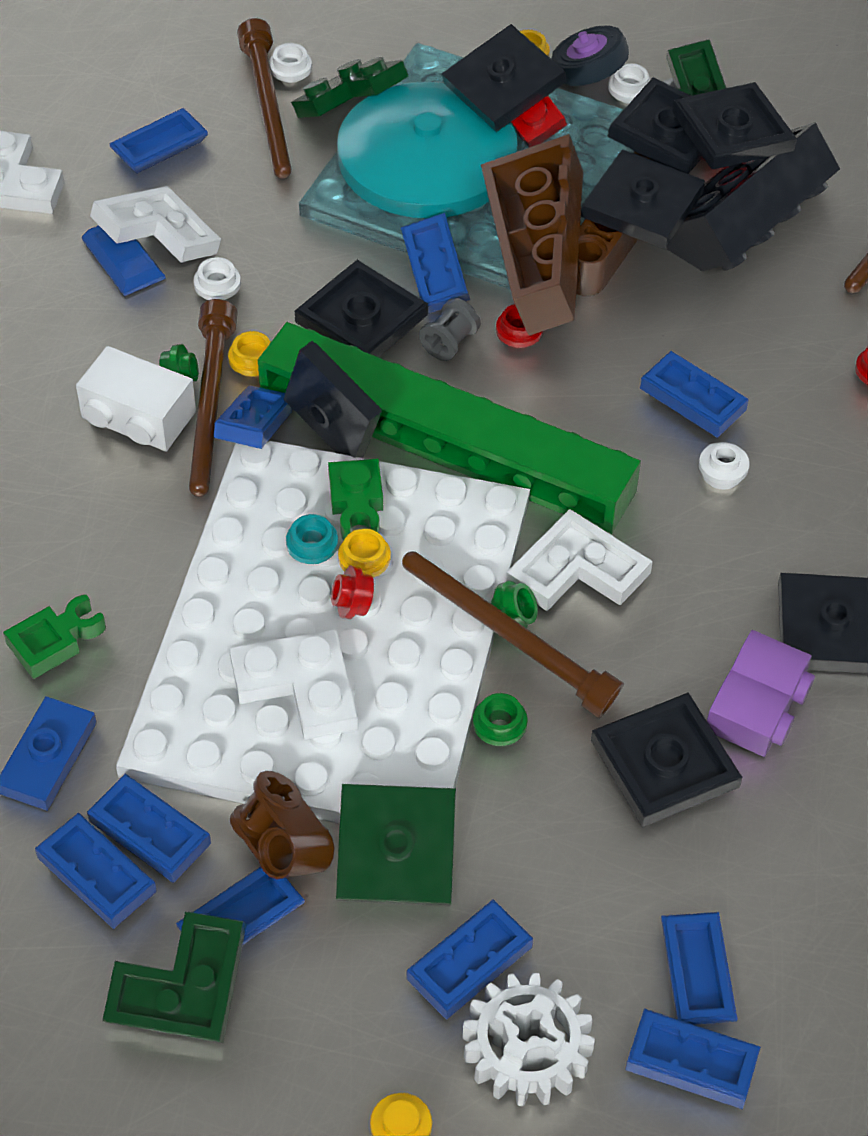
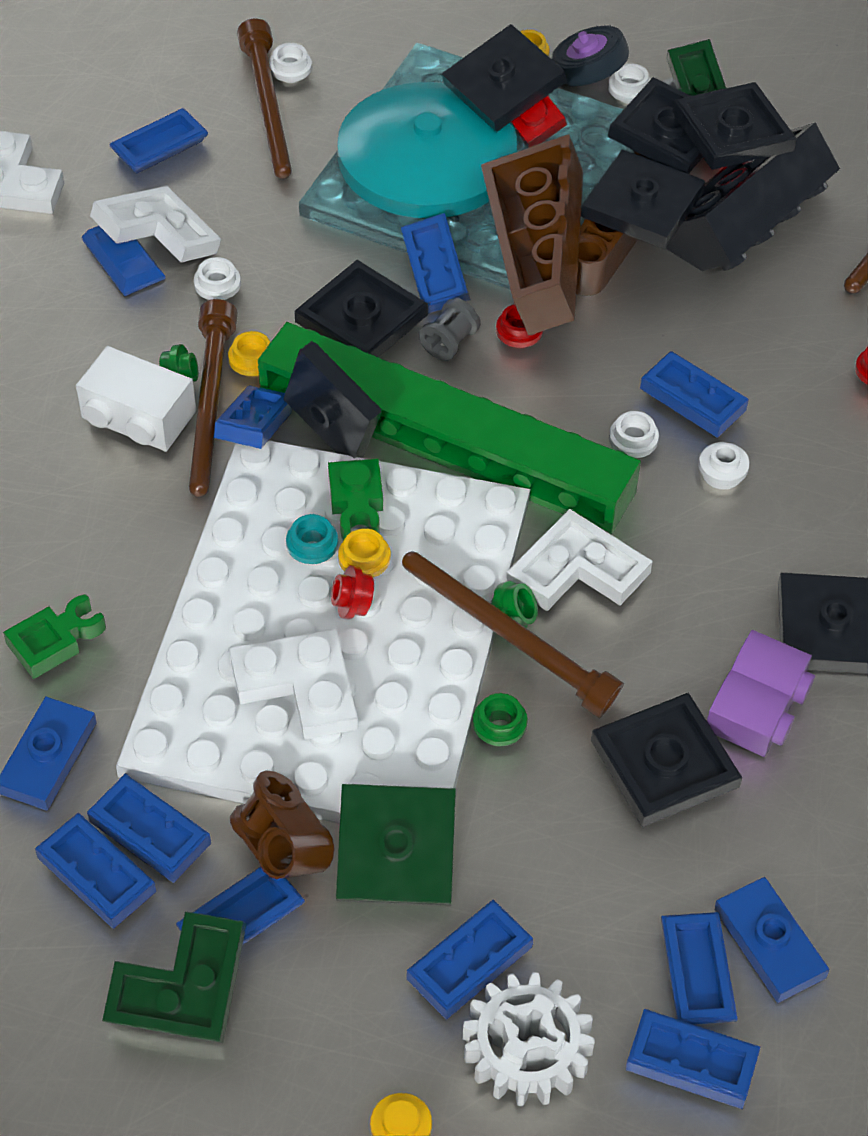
(352, 81): dark green plate -> none
(634, 434): none -> white plate
(771, 939): none -> blue plate

